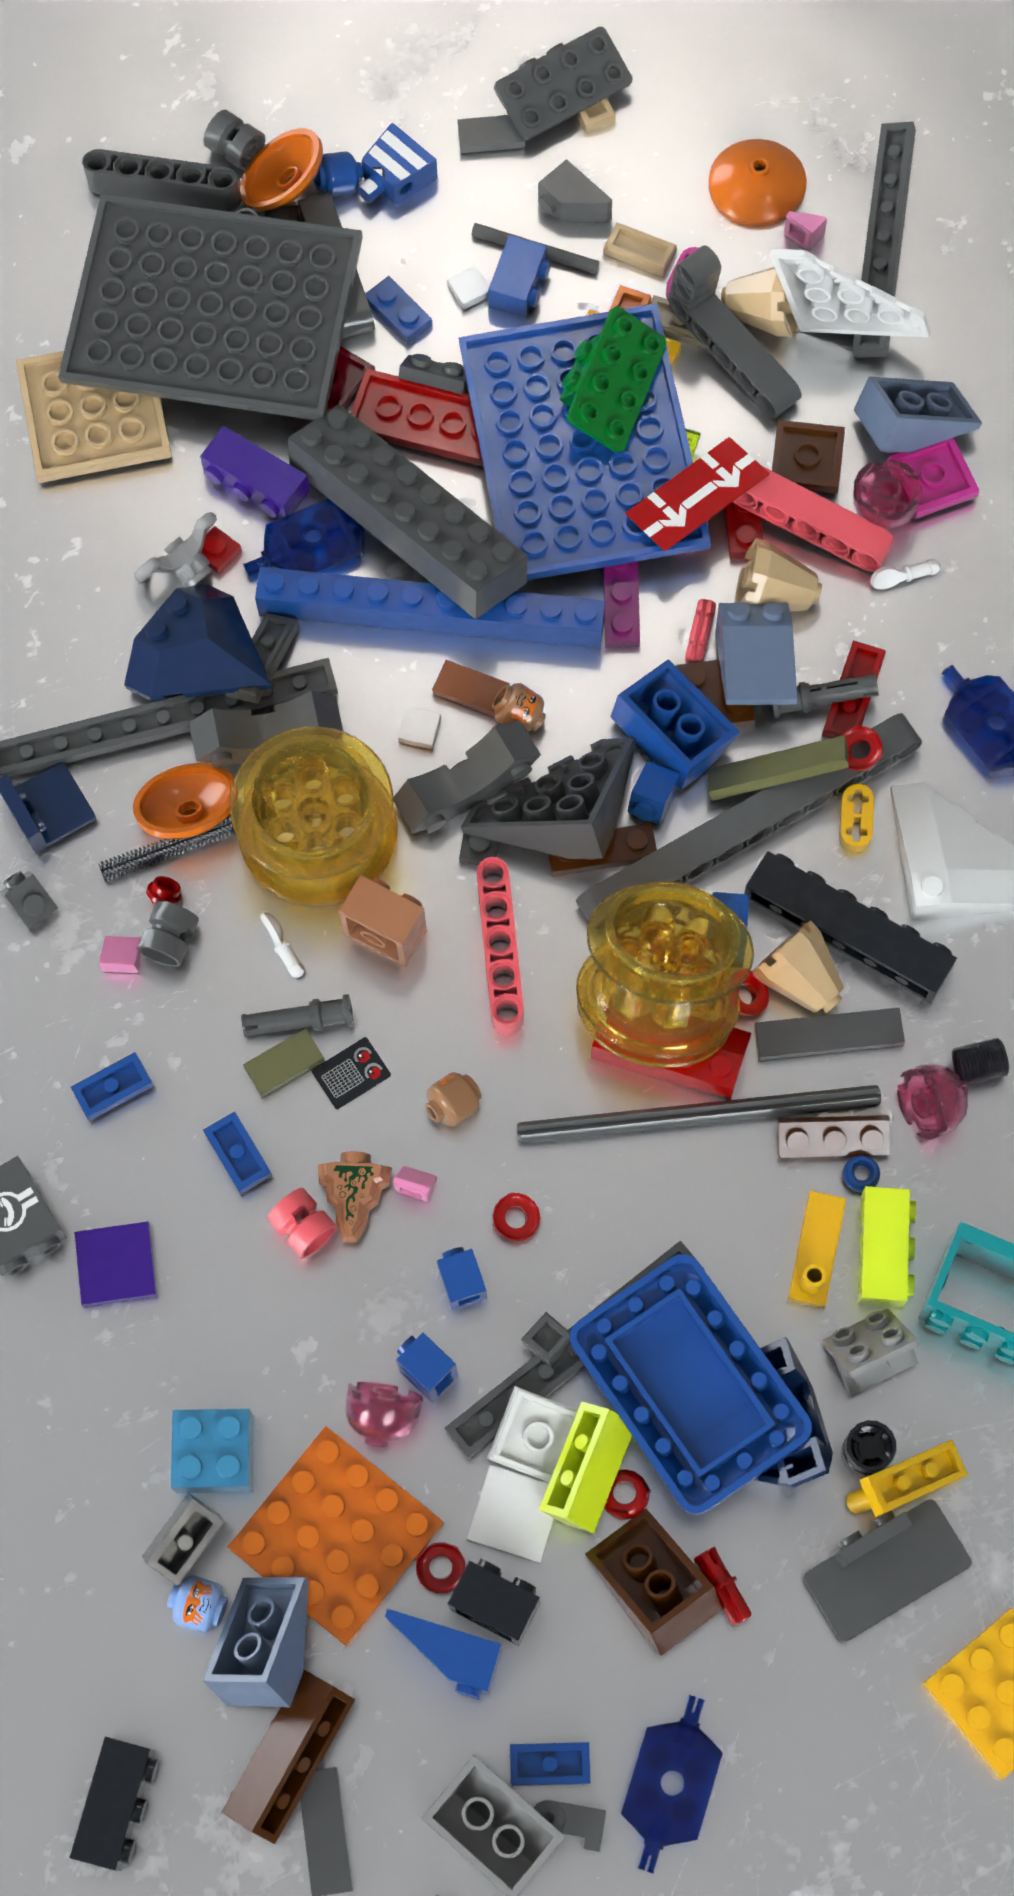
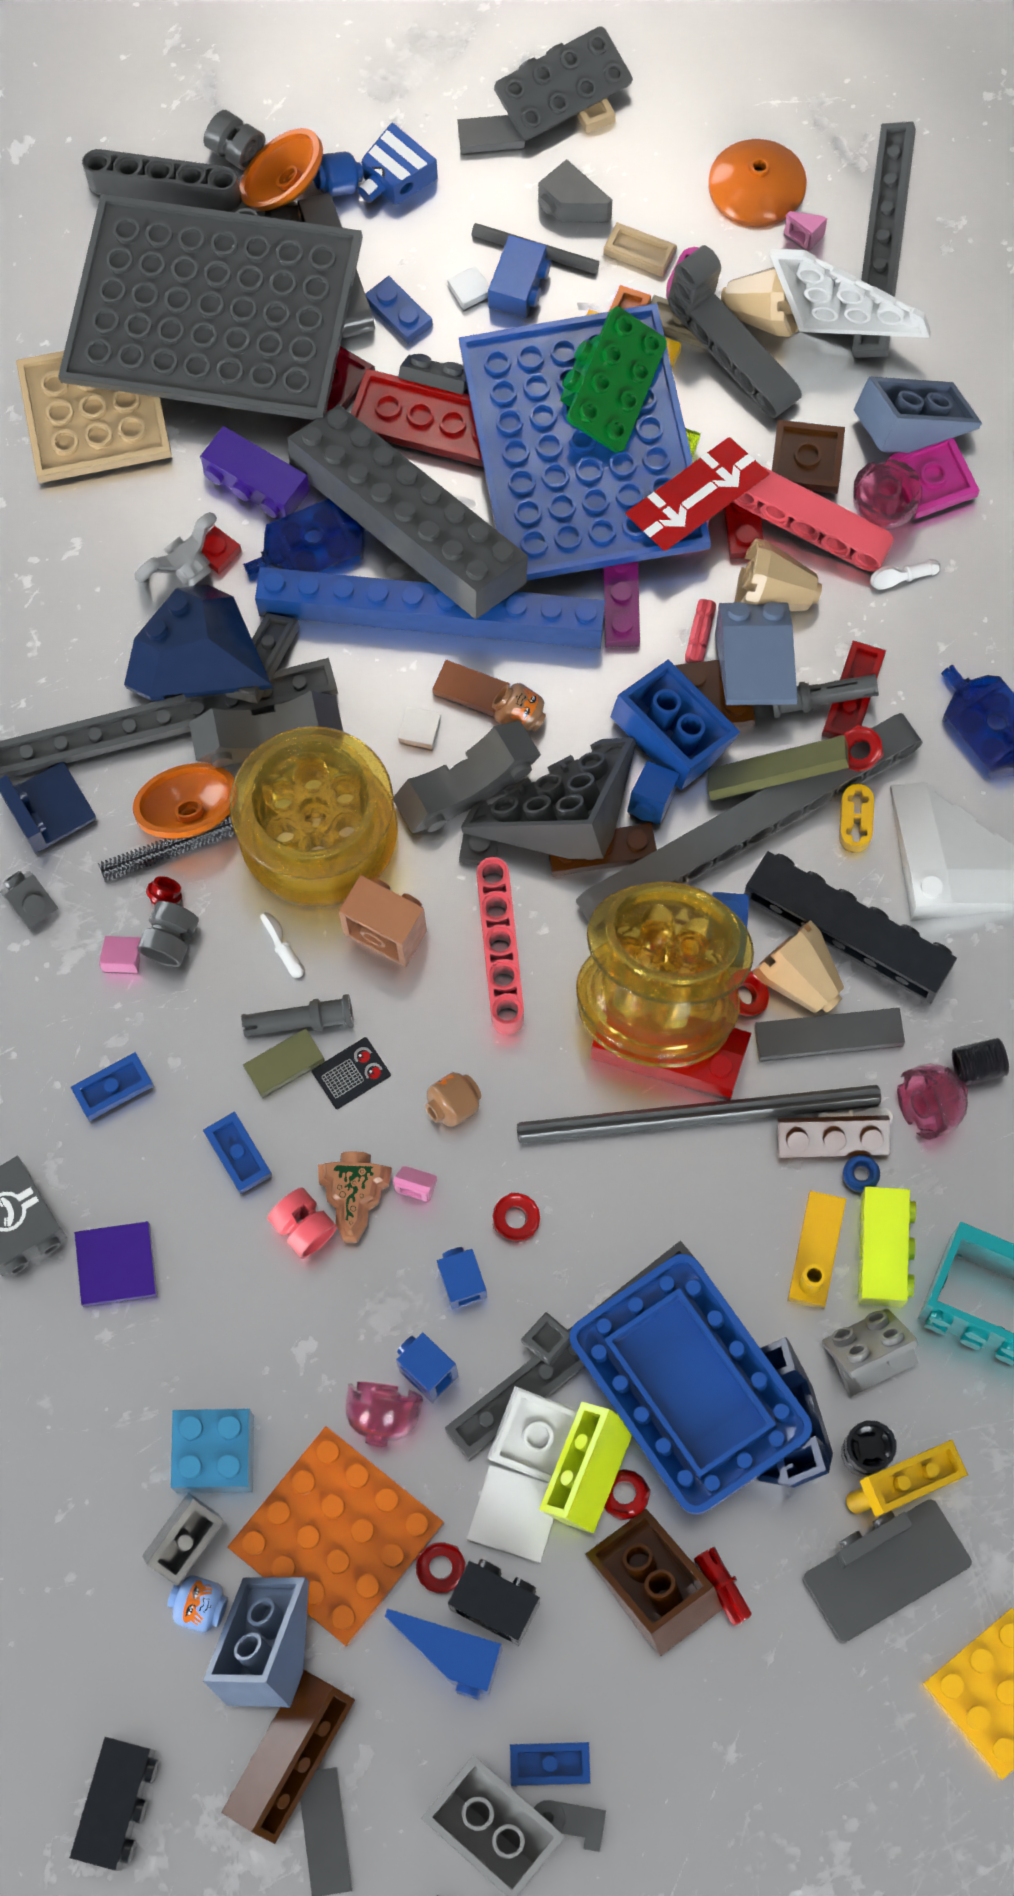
(664, 1817): clear blue plate -> none

